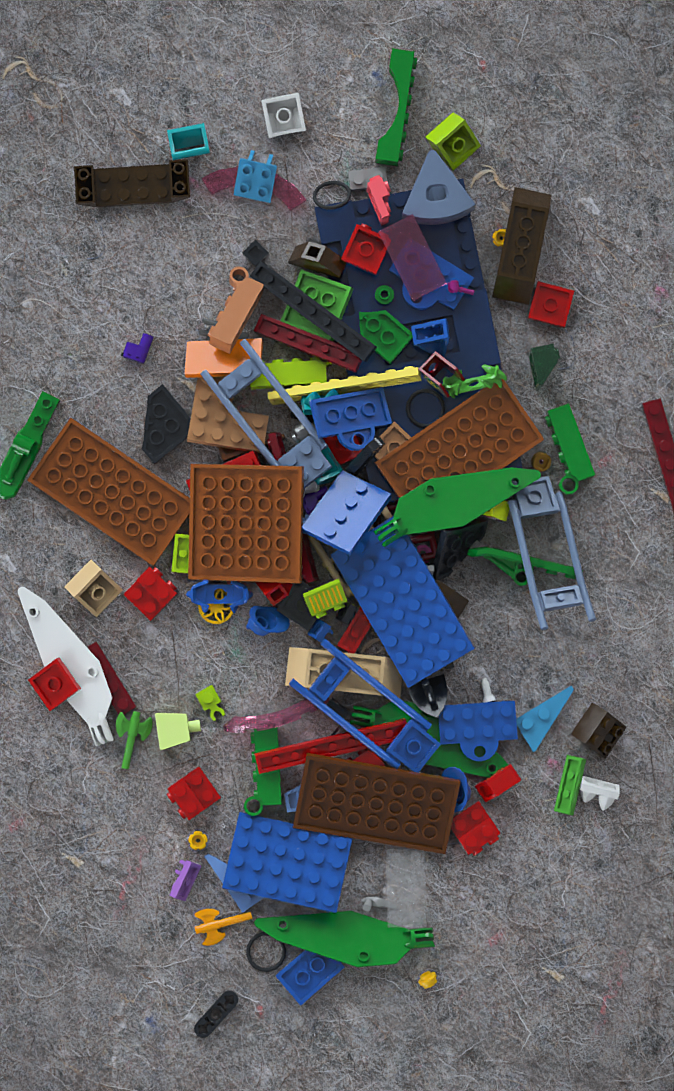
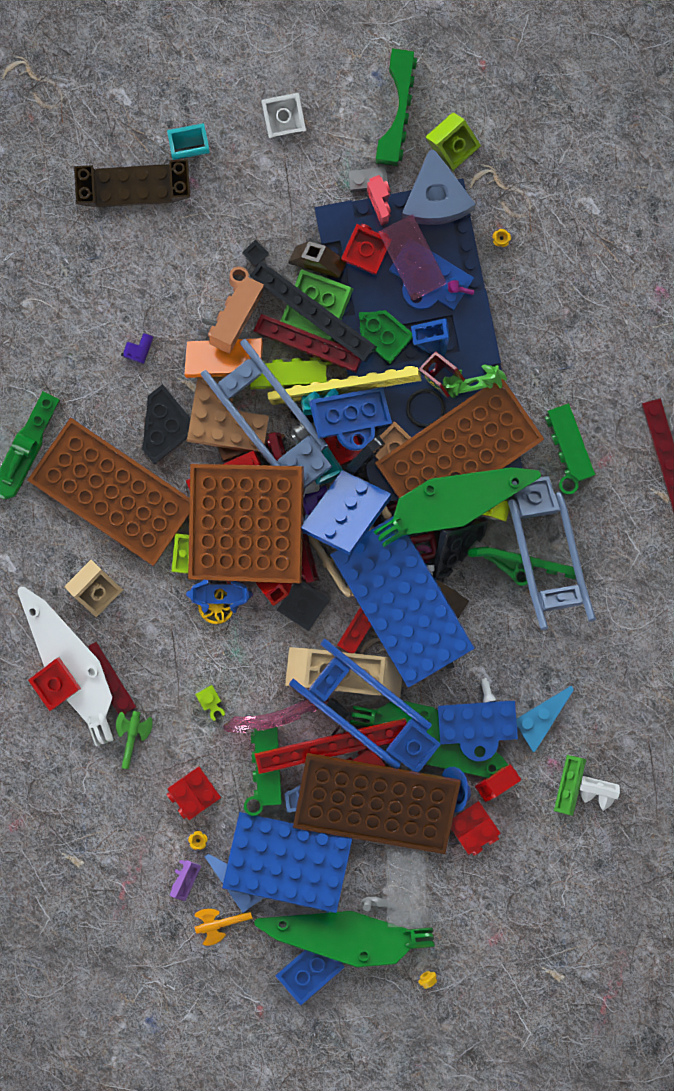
(151, 593): red plate -> none
(174, 729): yellowish green torso -> none
(229, 1006): black beam -> none
(255, 179): dark azure plate -> none
(258, 967): black piece -> none
(267, 620): blue piece -> none
(282, 188): clear pink tile -> none
(320, 630): blue tile -> none
(325, 598): lime slope -> none
(332, 183): black piece -> none
(347, 613): black plate -> none
(388, 299): green plate -> none
(430, 695): black shield -> none
(522, 246): dark brown slope -> none
(541, 461): pearl gold tile -> none
(542, 362): clear green slope -> none
(551, 304): red plate -> none
(598, 730): dark brown slope -> none

